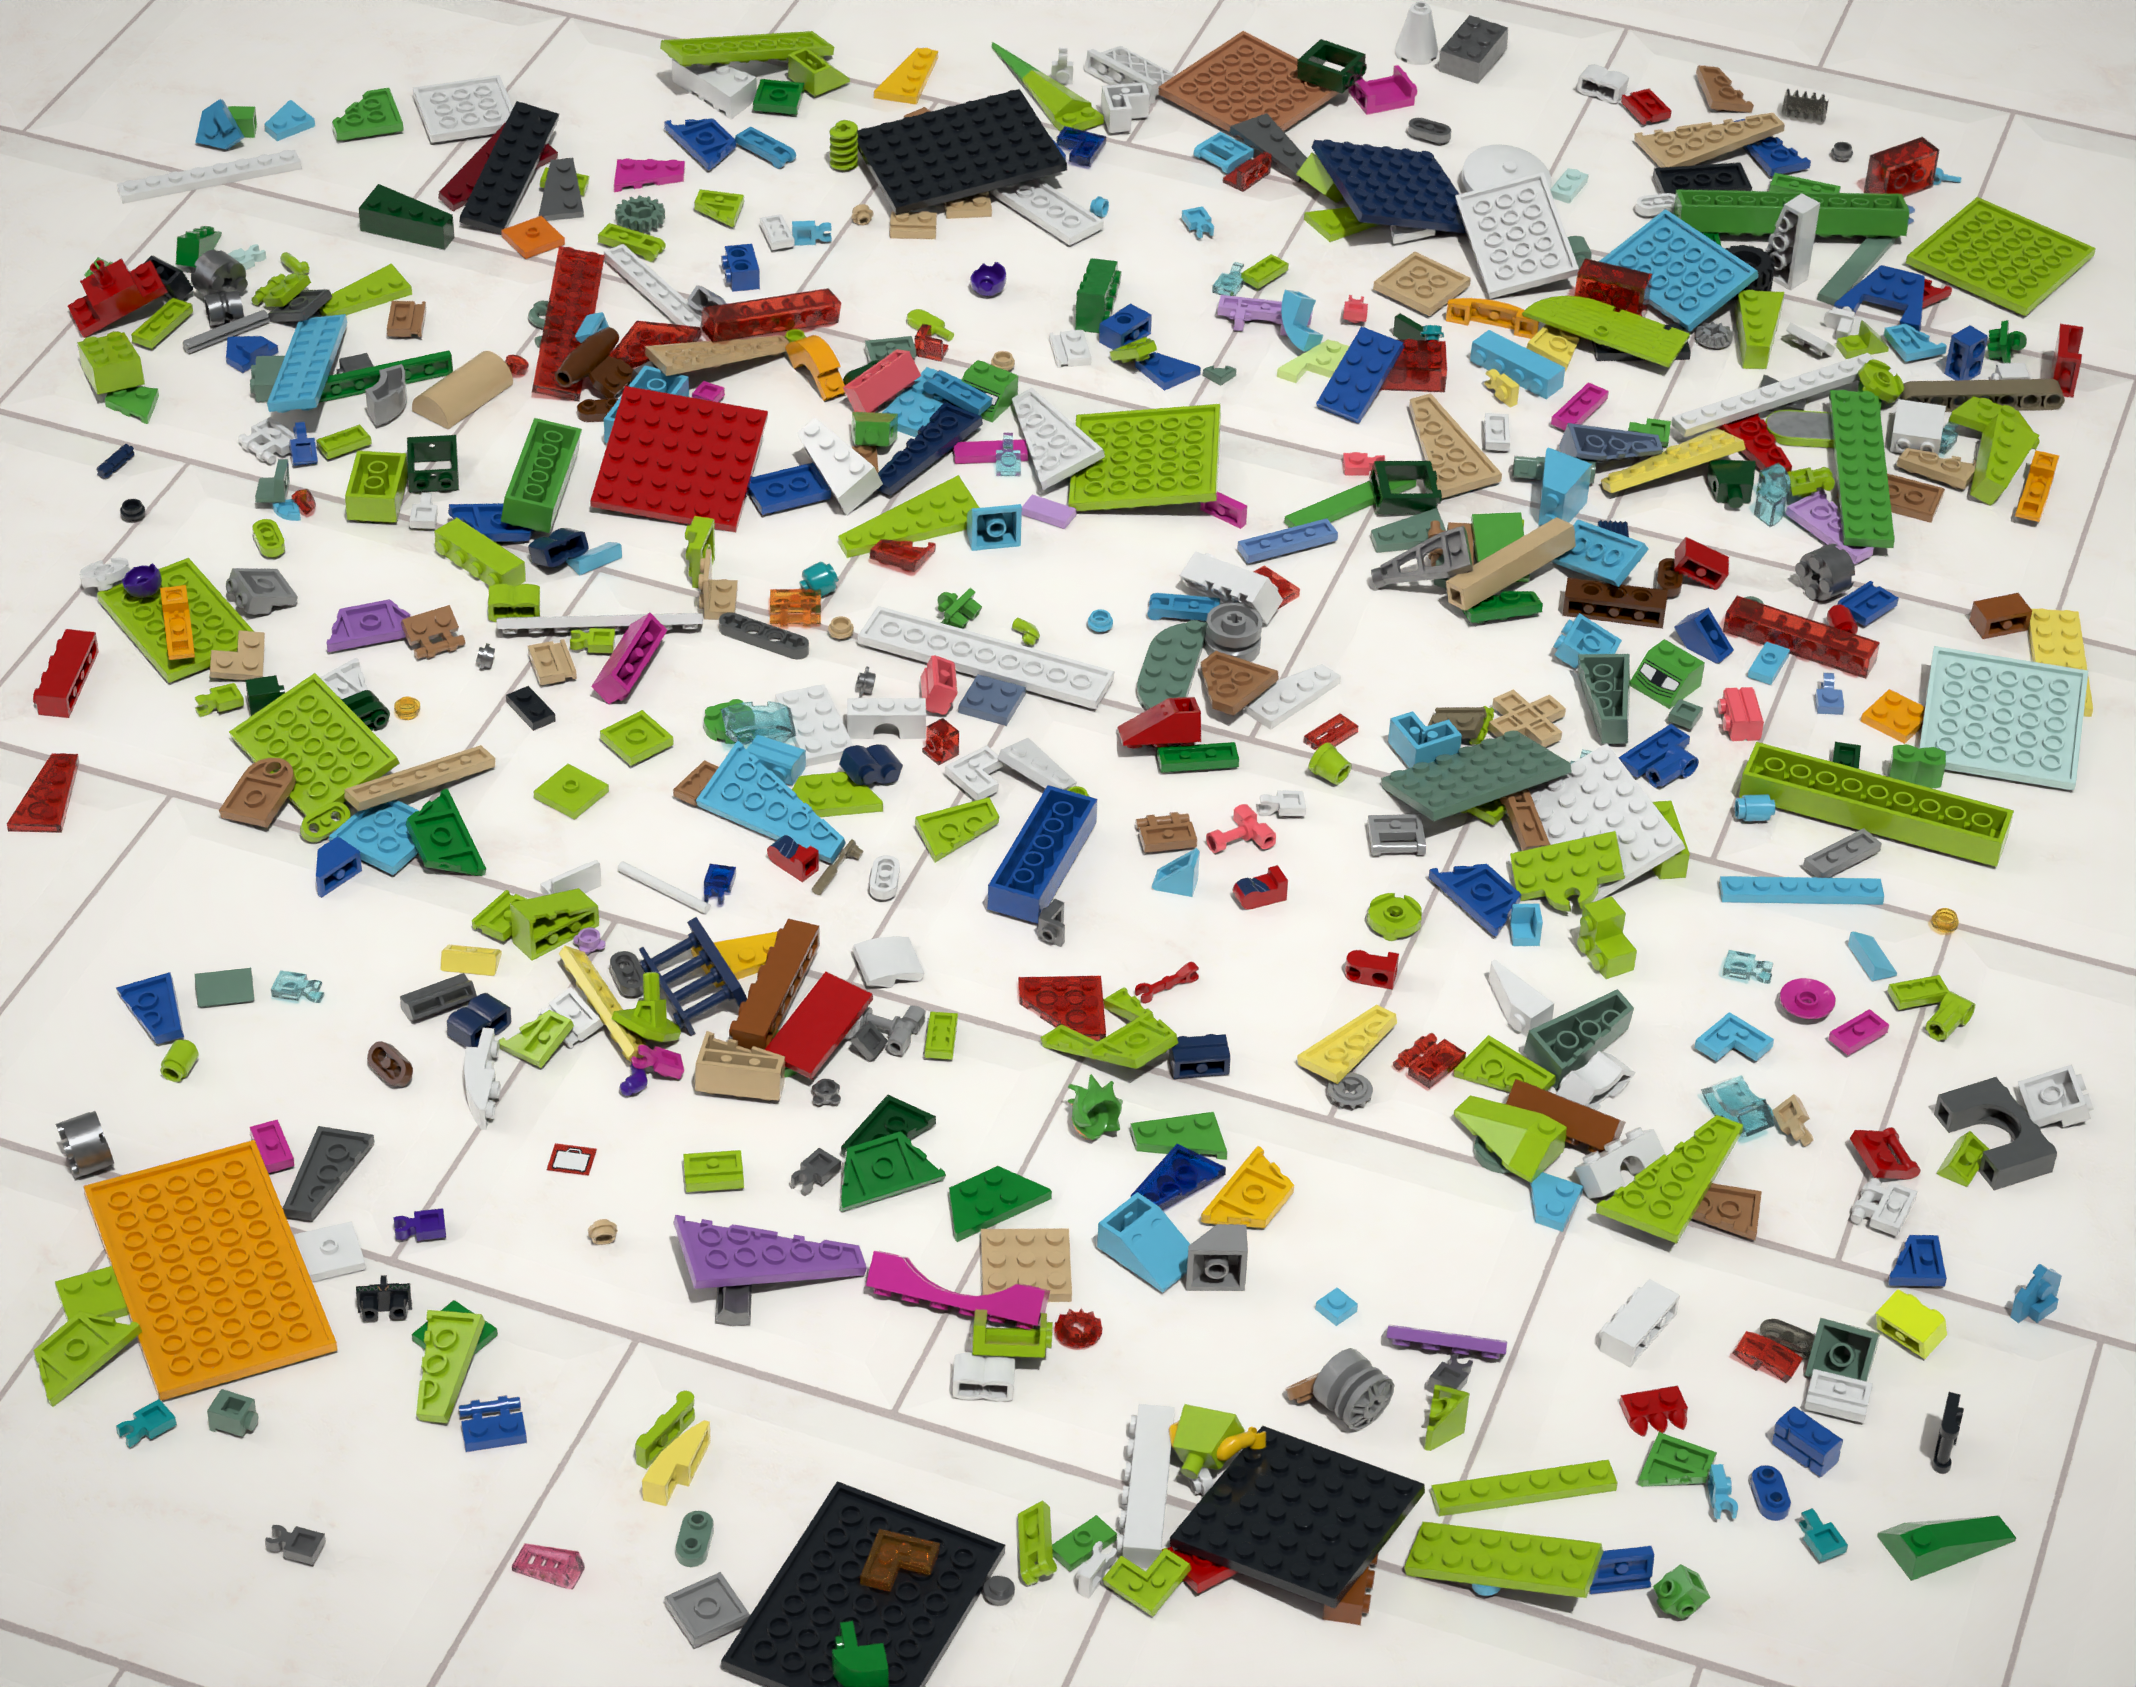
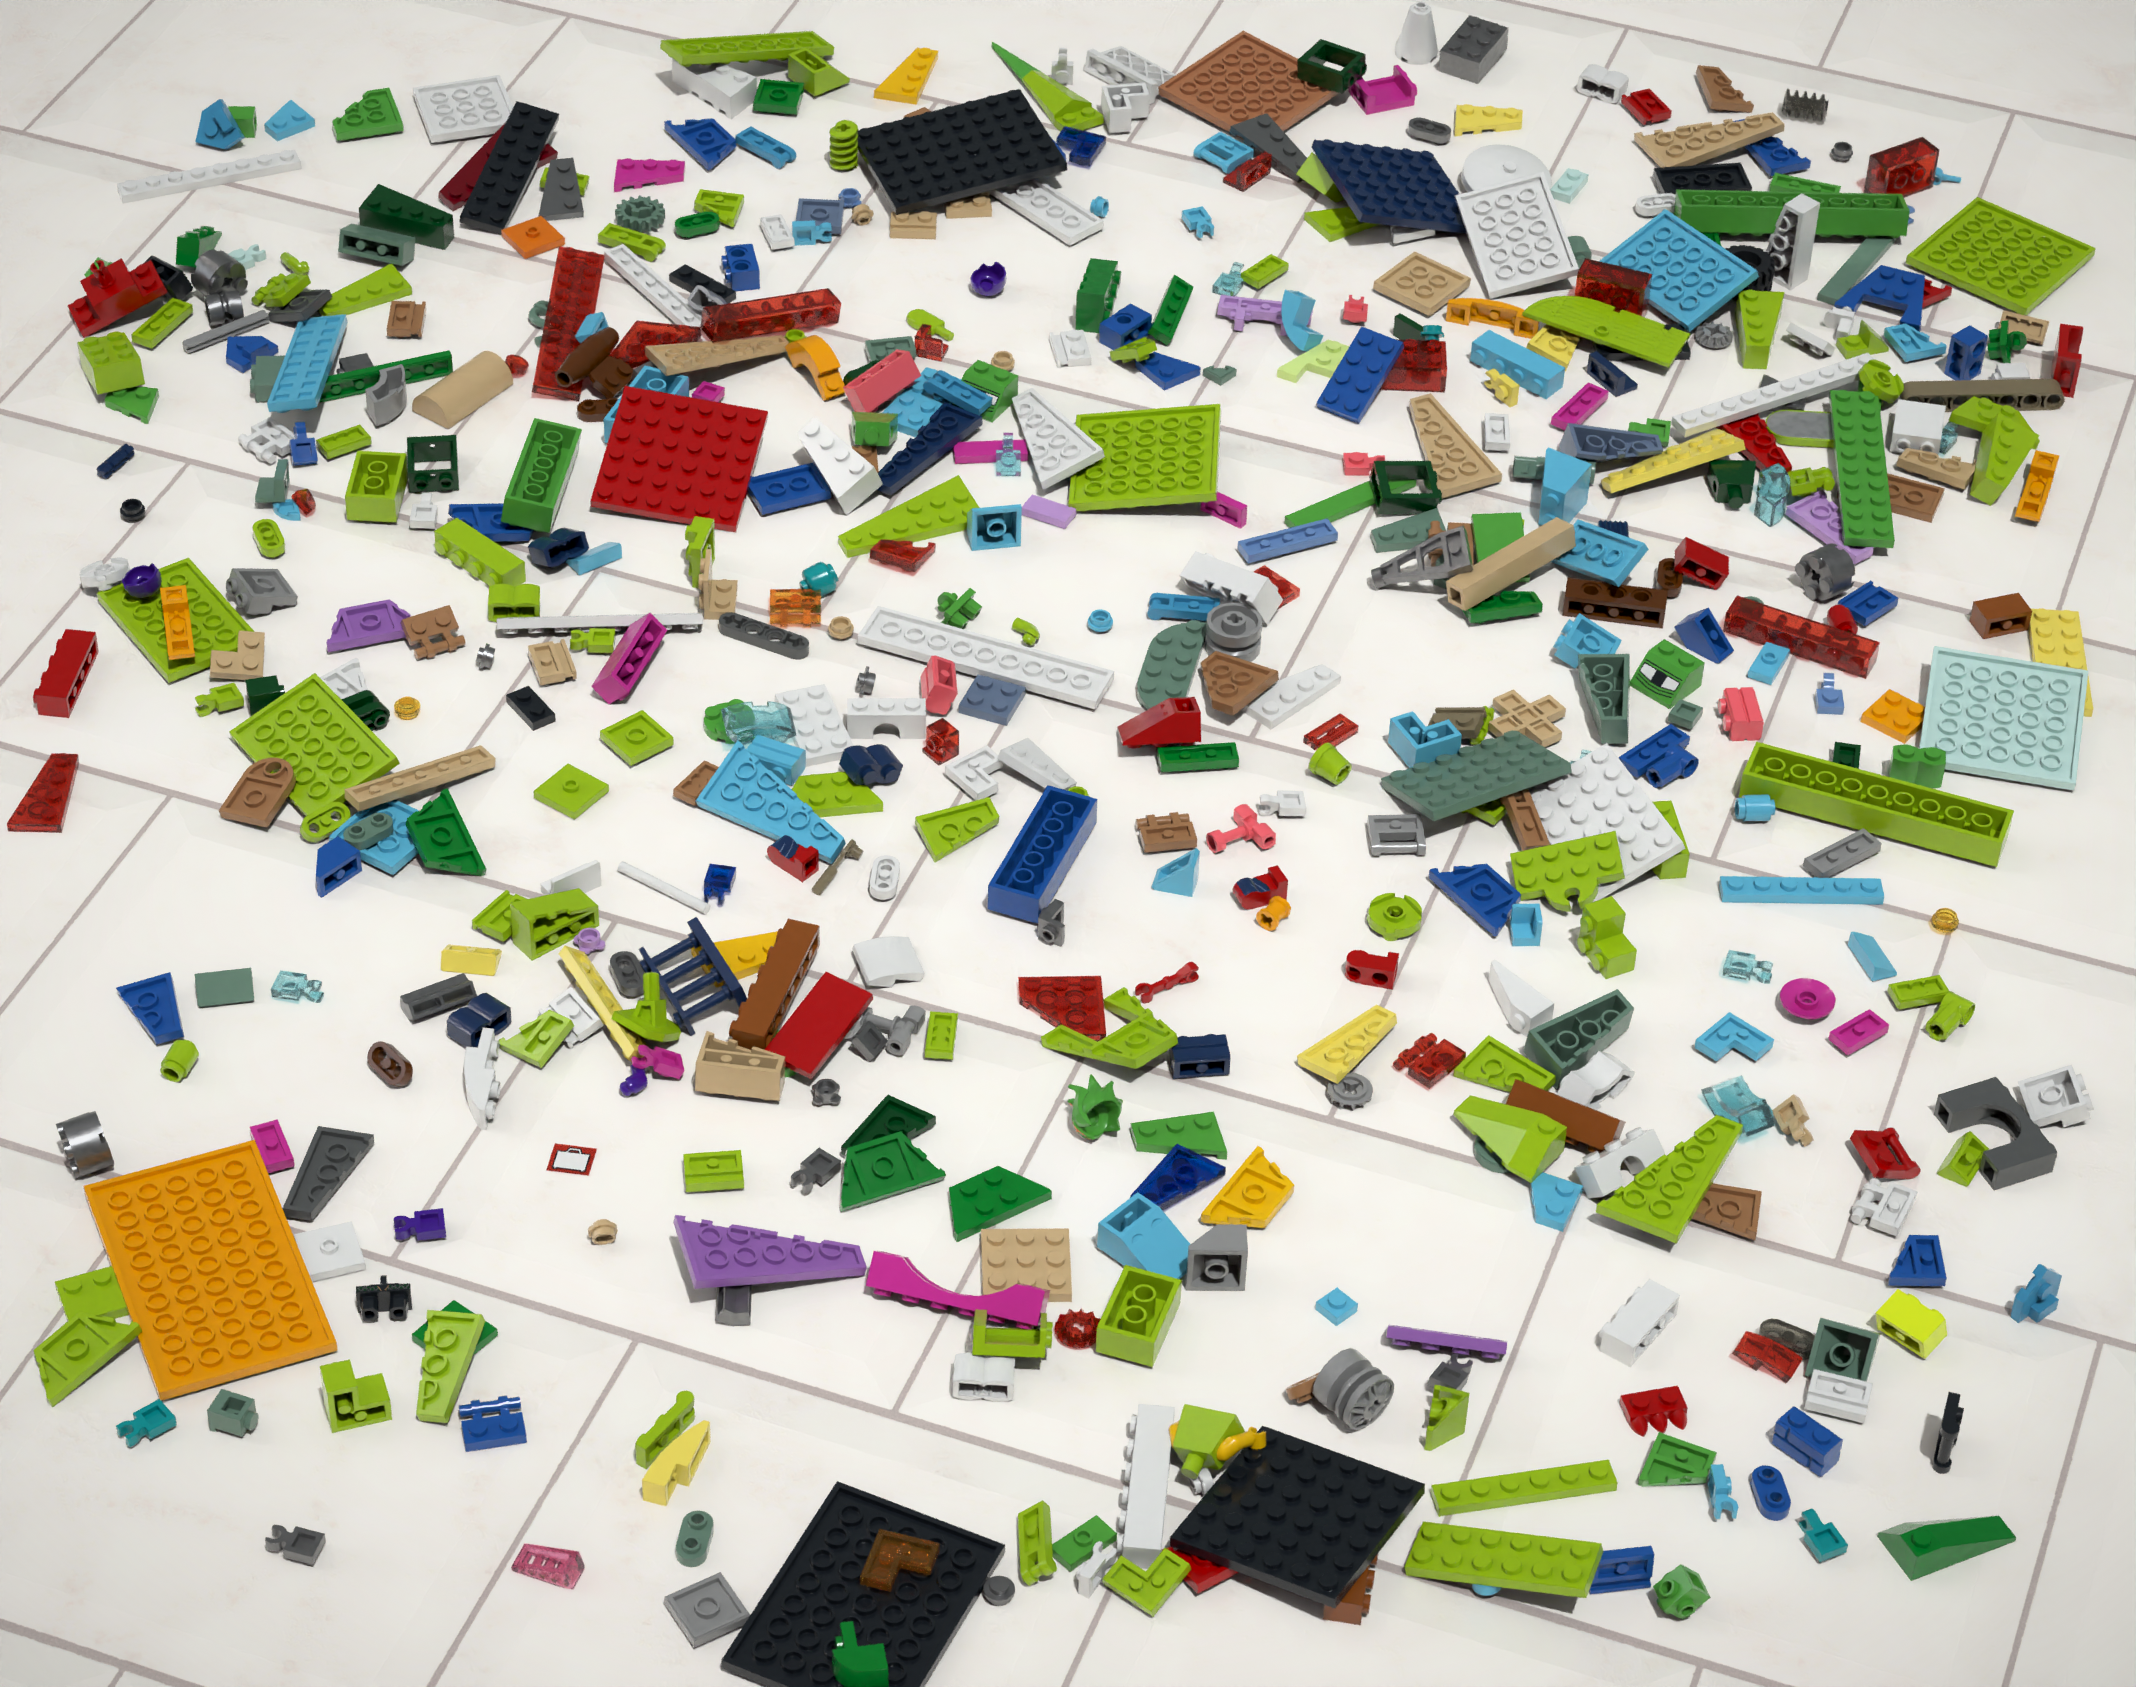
(353, 1401): none -> lime brick
(369, 831): none -> sand green plate
(376, 244): none -> sand green brick
(688, 278): none -> black plate
(697, 224): none -> green plate
(822, 211): none -> sand blue plate
(850, 197): none -> medium blue plate
(1138, 1315): none -> lime brick
(1170, 310): none -> green plate
(1271, 915): none -> light orange bush
(1482, 118): none -> light yellow wing
(1609, 375): none -> dark blue panel
(2033, 328): none -> tan plate

